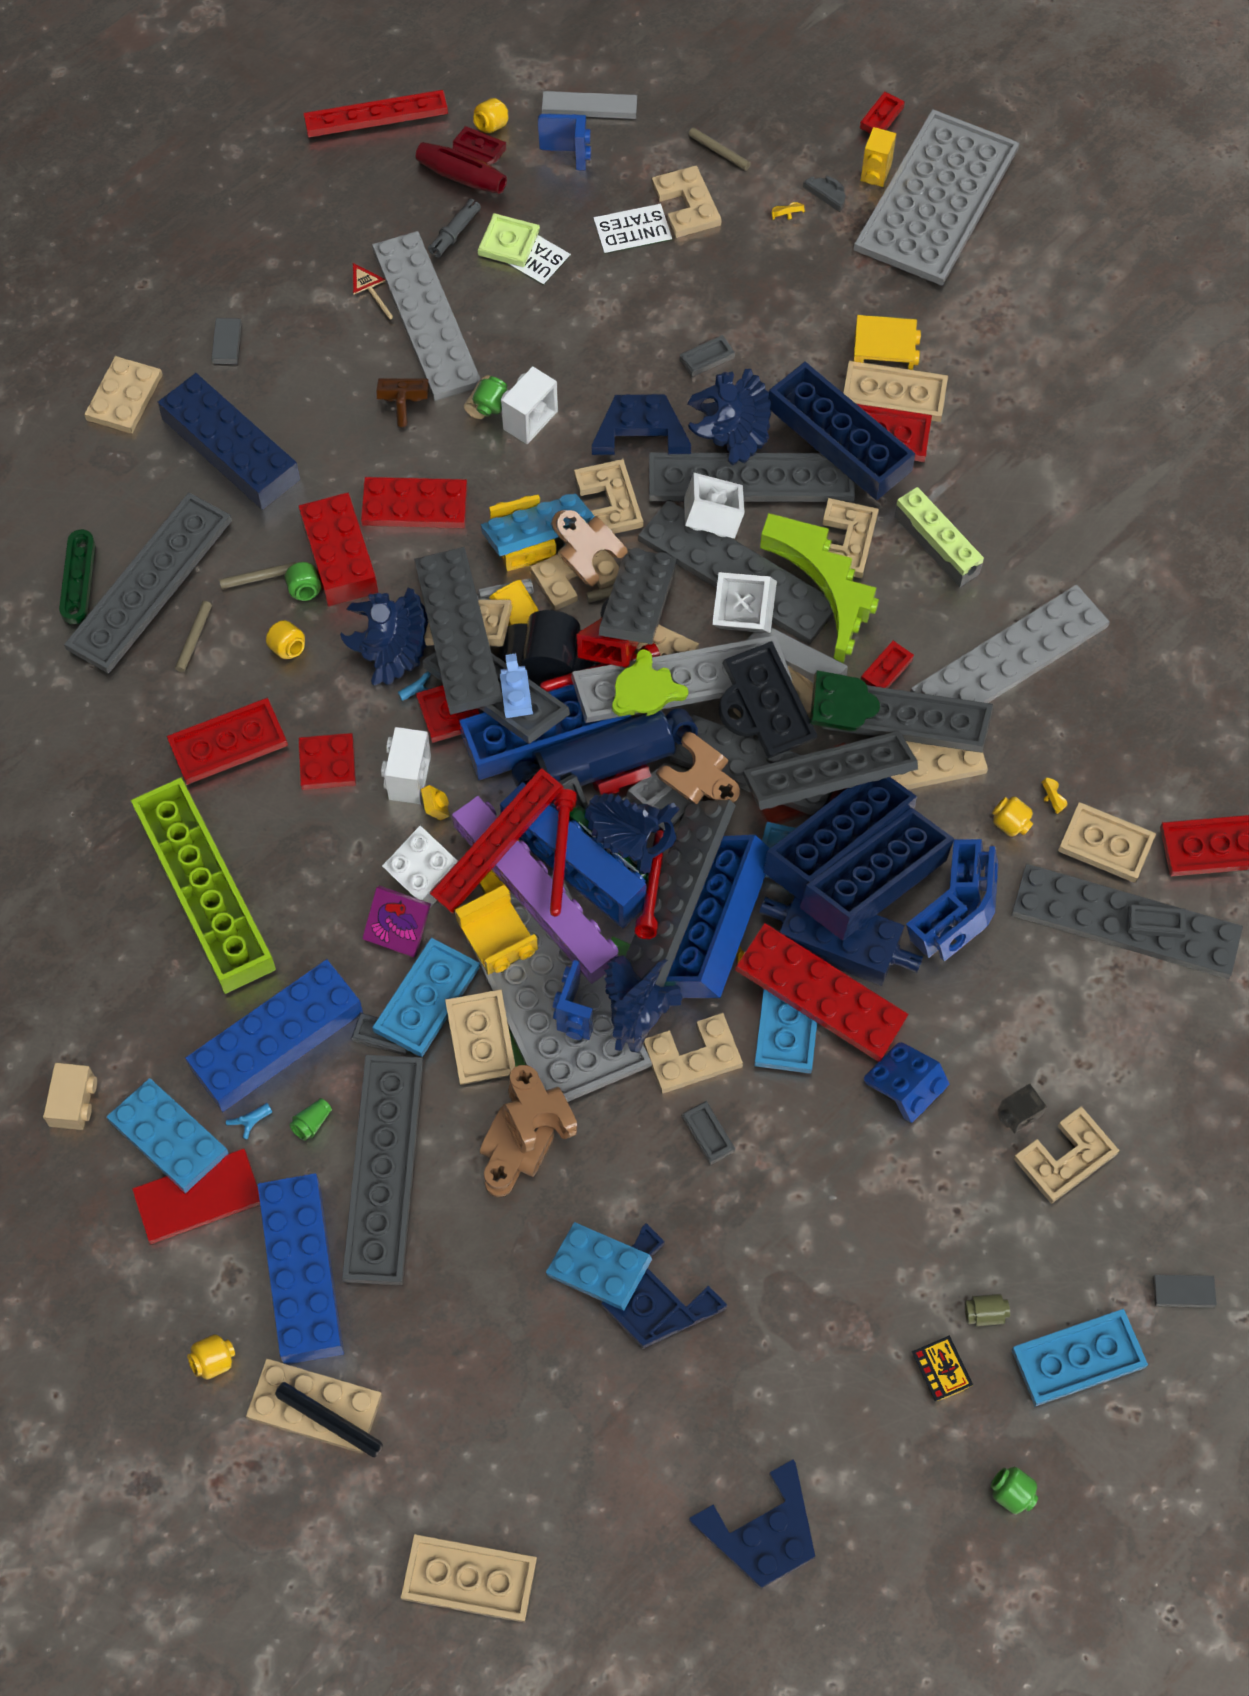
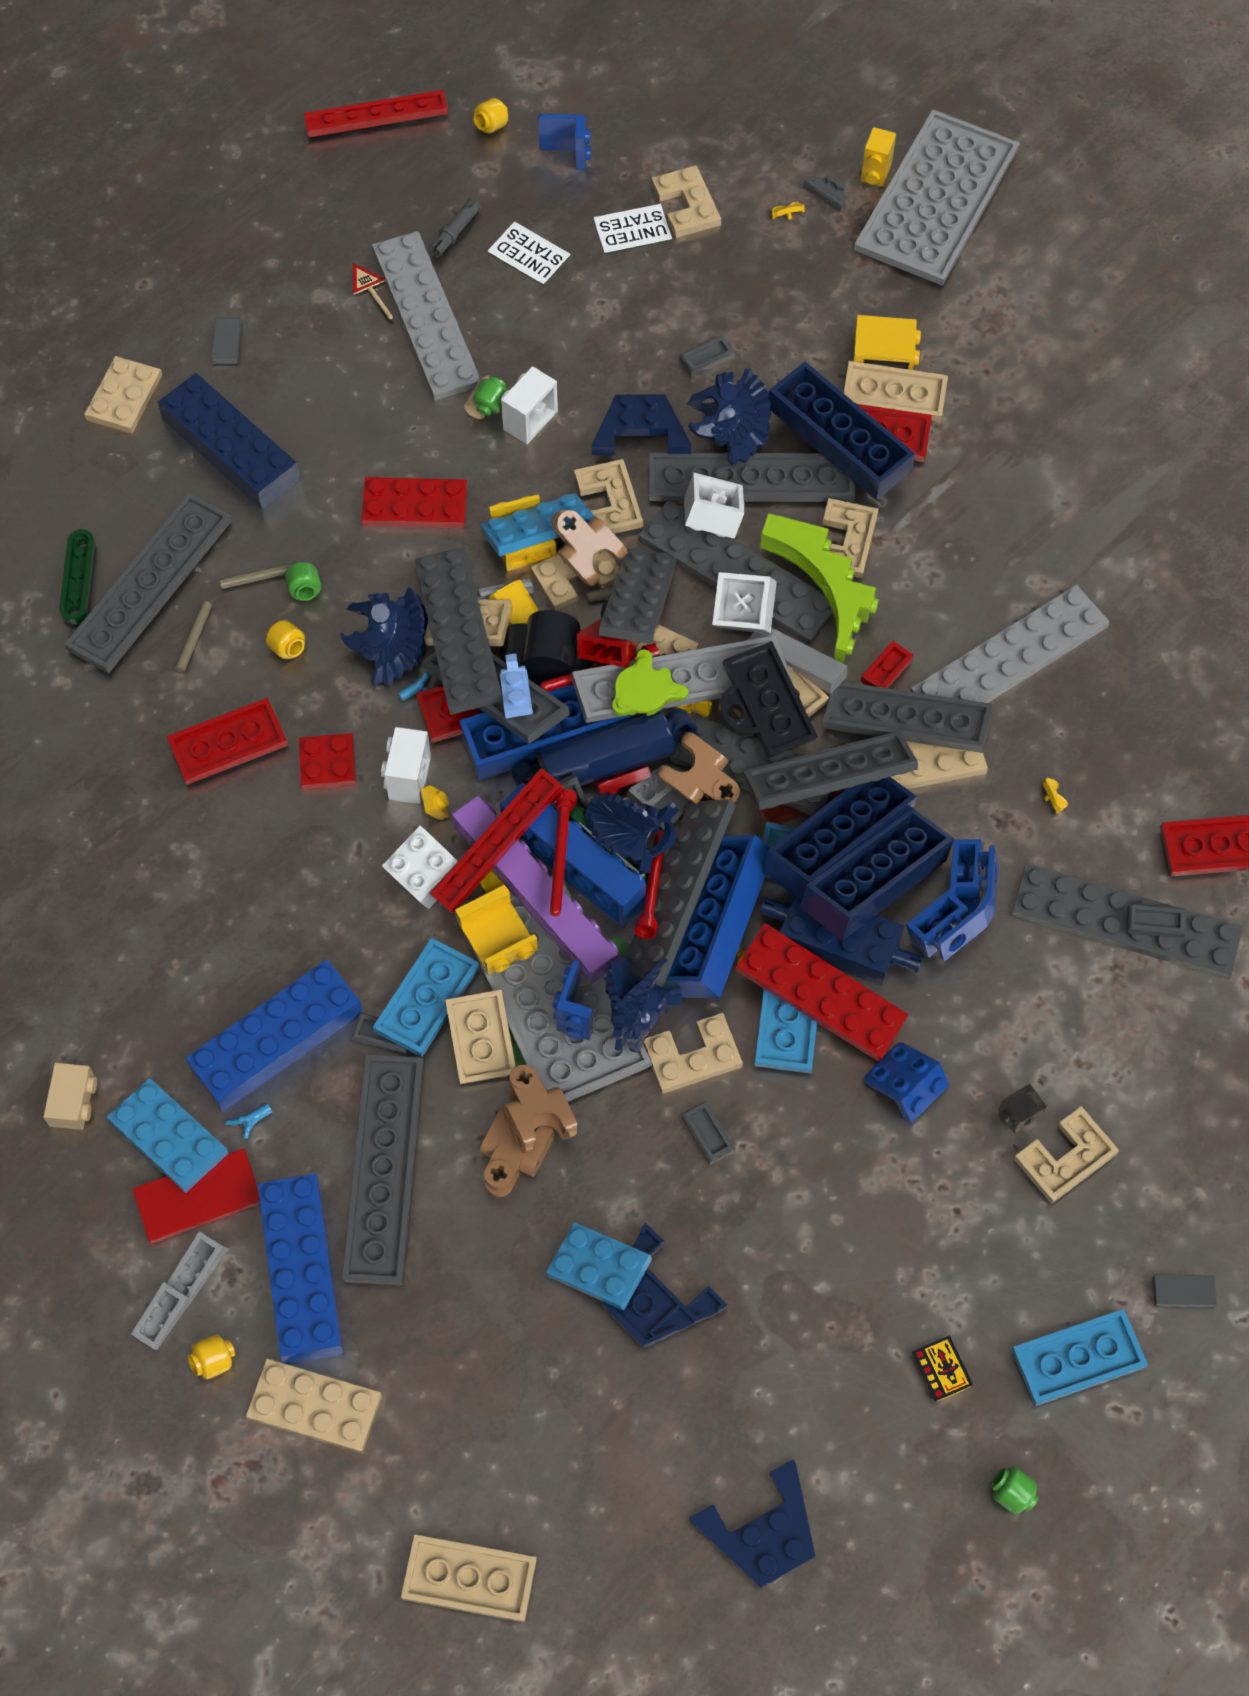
(180, 1290): none -> light grey slope
(203, 885): lime brick -> none
(309, 1120): bright green cone -> none
(329, 1419): black axle -> none
(338, 549): red brick -> none
(396, 921): magenta tile -> none
(399, 390): reddish brown plate -> none
(467, 160): dark red plate -> none
(508, 240): yellowish green tile -> none
(590, 104): light grey tile -> none
(702, 708): none -> yellow piece
(719, 149): dark tan bar -> none
(841, 702): dark green plate -> none
(882, 113): red plate -> none
(938, 537): yellowish green piece -> none
(987, 1310): olive brick -> none
(1012, 816): yellow head -> none
(1107, 842): tan plate -> none

